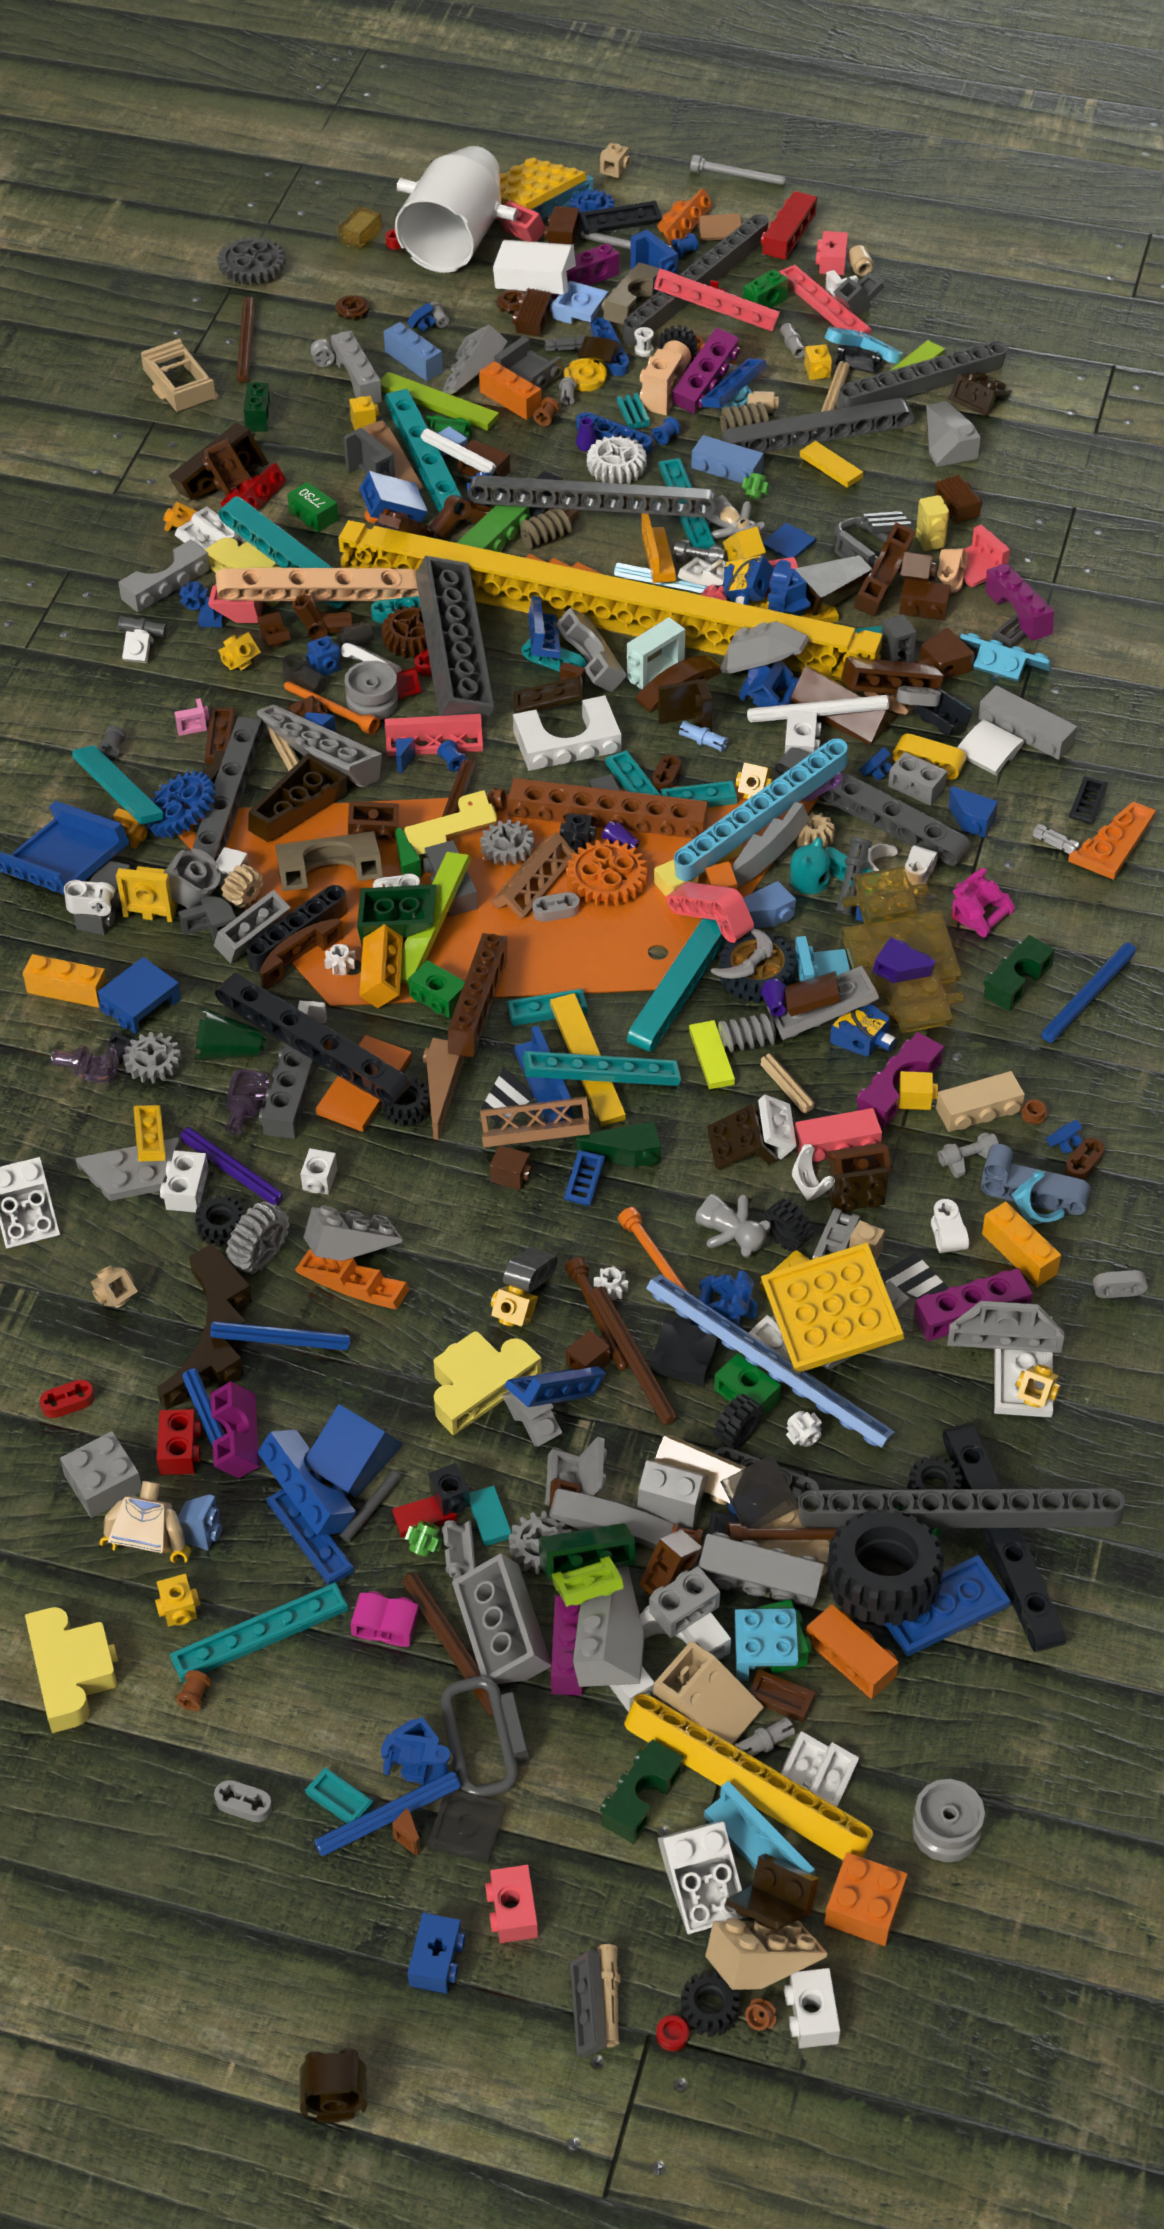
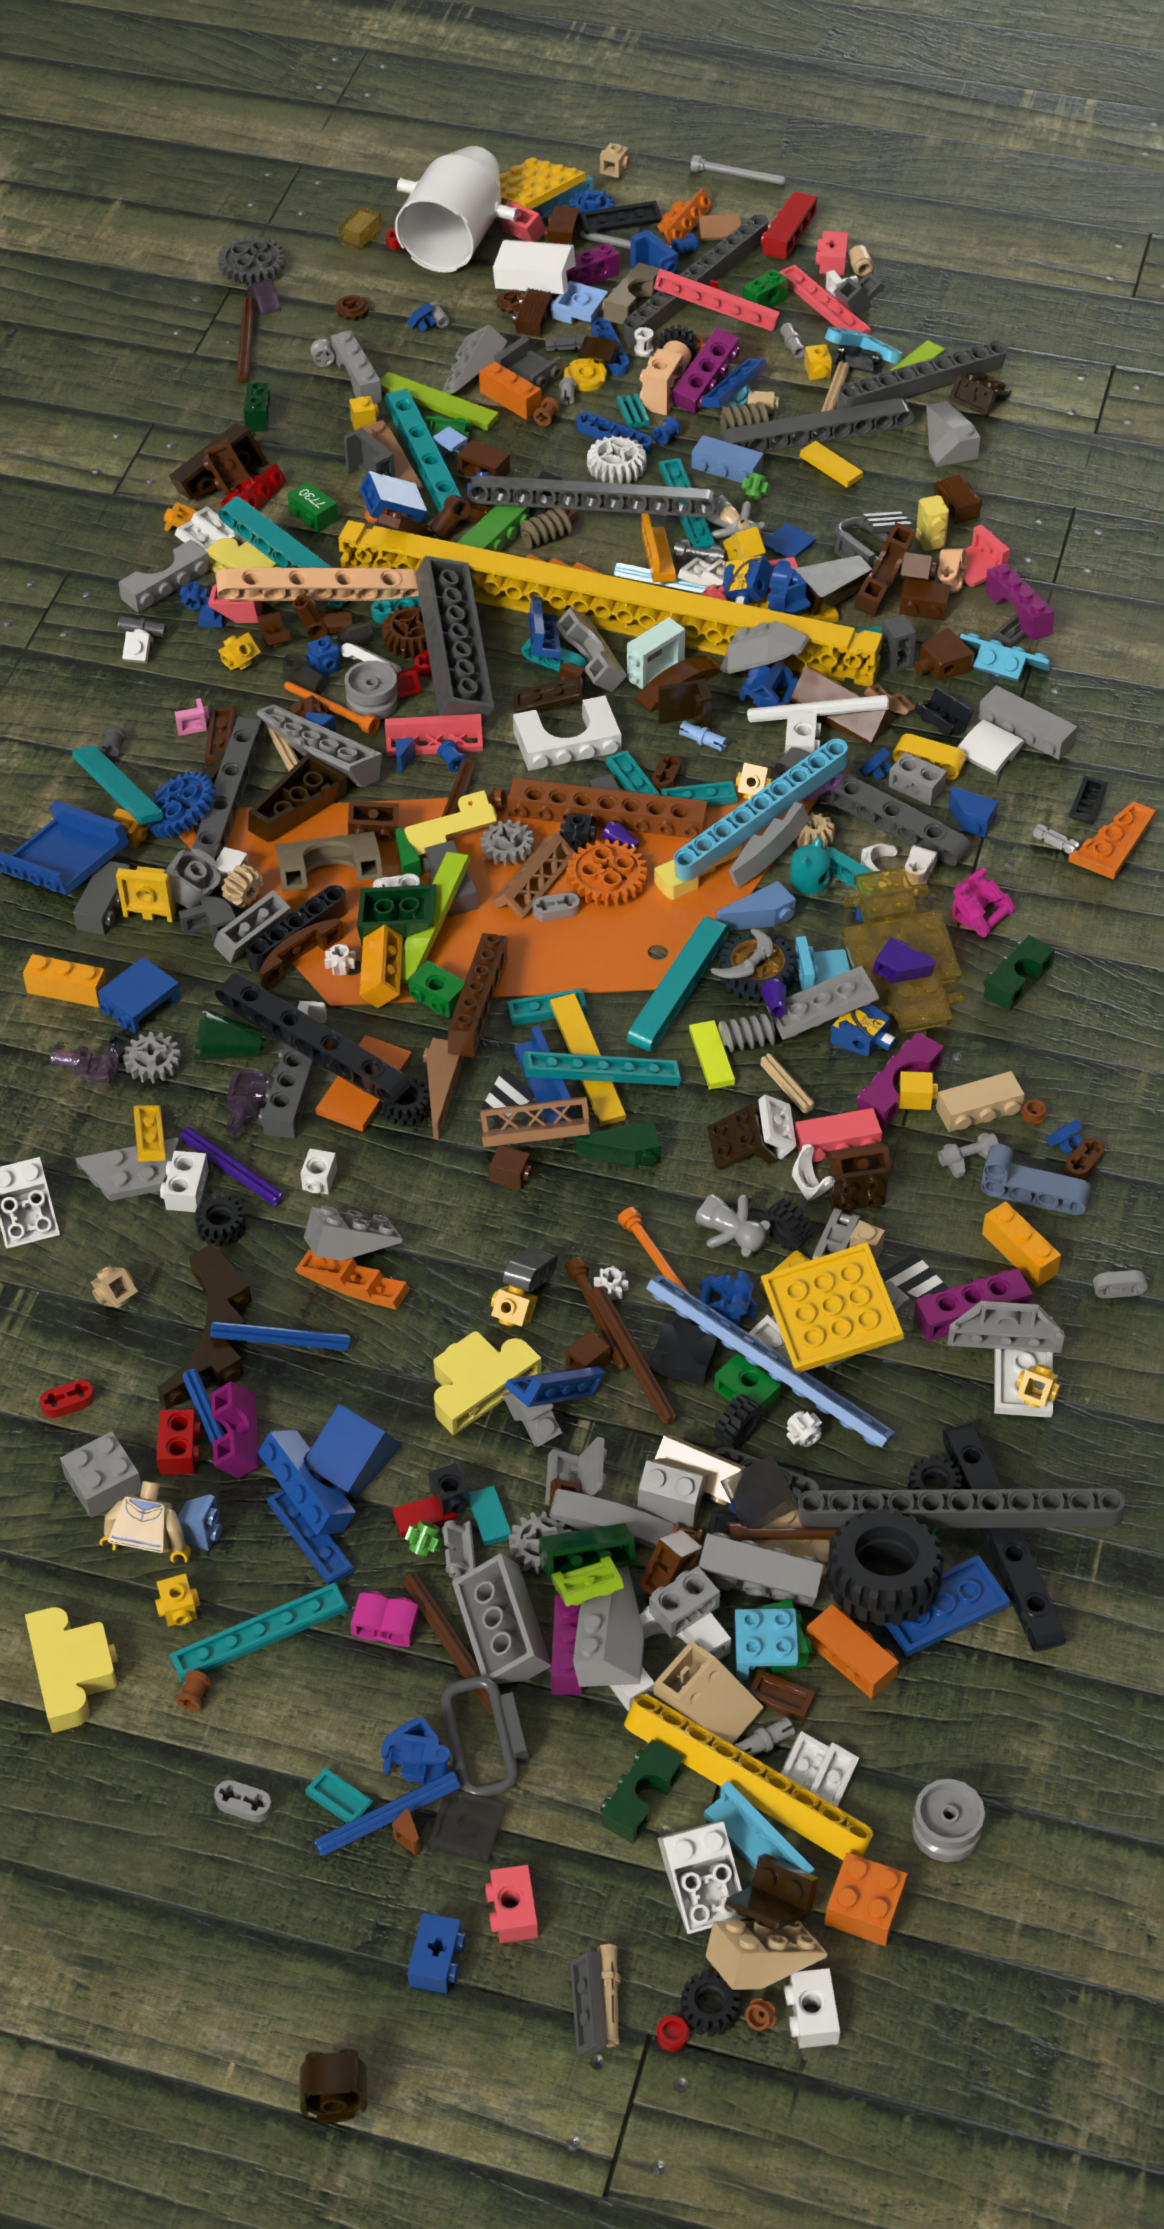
(86, 897): white piece -> none
(185, 395): tan piece -> none
(257, 1237): light grey gear -> none
(265, 296): none -> clear purple slope
(370, 1506): dark grey bar -> none
(413, 351): medium blue brick -> none
(458, 451): white axle -> none
(586, 434): dark purple cone -> none
(587, 1159): blue slope -> none
(713, 903): coral beam -> none
(721, 875): orange panel -> none
(812, 993): reddish brown slope -> none
(853, 862): dark grey pin -> none
(887, 676): reddish brown brick -> none
(918, 696): light grey beam -> none
(948, 1227): white piece -> none
(1022, 1199): medium azure helmet -> none
(1088, 992): blue axle -> none

